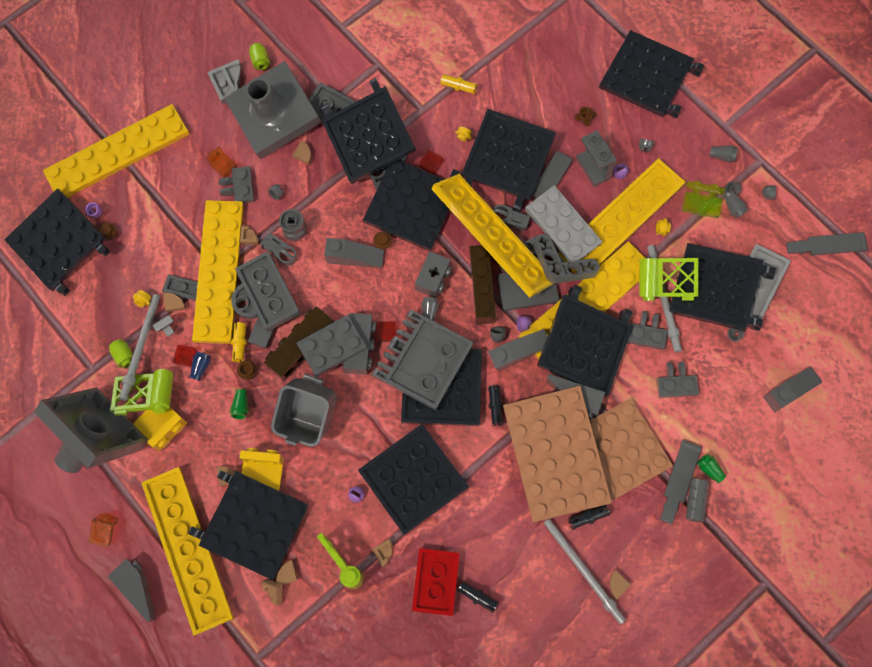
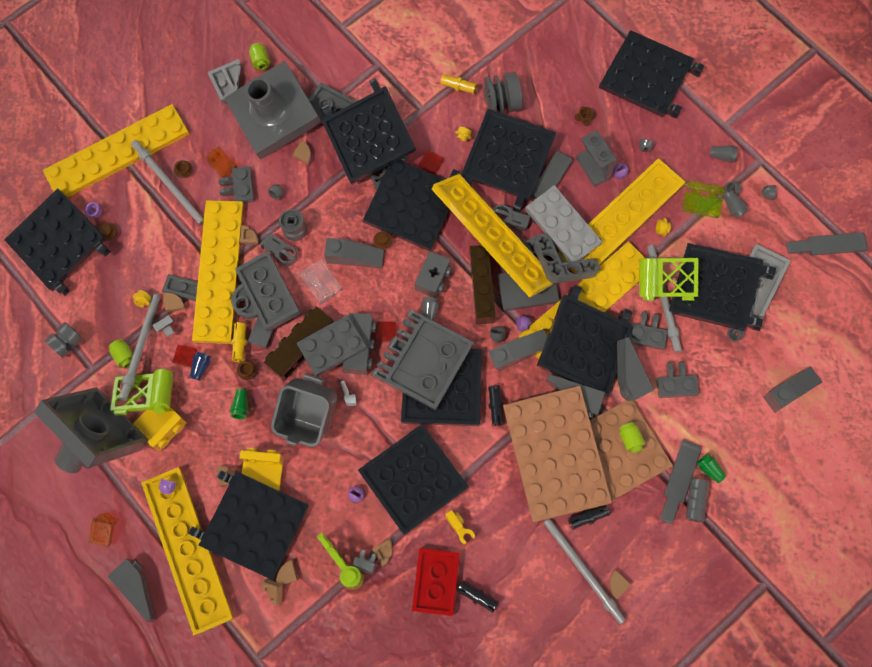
(63, 339): none -> dark grey wheel
(146, 157): none -> light grey bar
(166, 486): none -> medium lavender hinge
(183, 169): none -> reddish brown plate
(320, 281): none -> clear plate
(350, 400): none -> white hand
(365, 565): none -> light grey tile
(456, 522): none -> yellow plate
(502, 93): none -> dark grey wheel
(631, 374): none -> dark grey slope
(632, 437): none -> lime brick

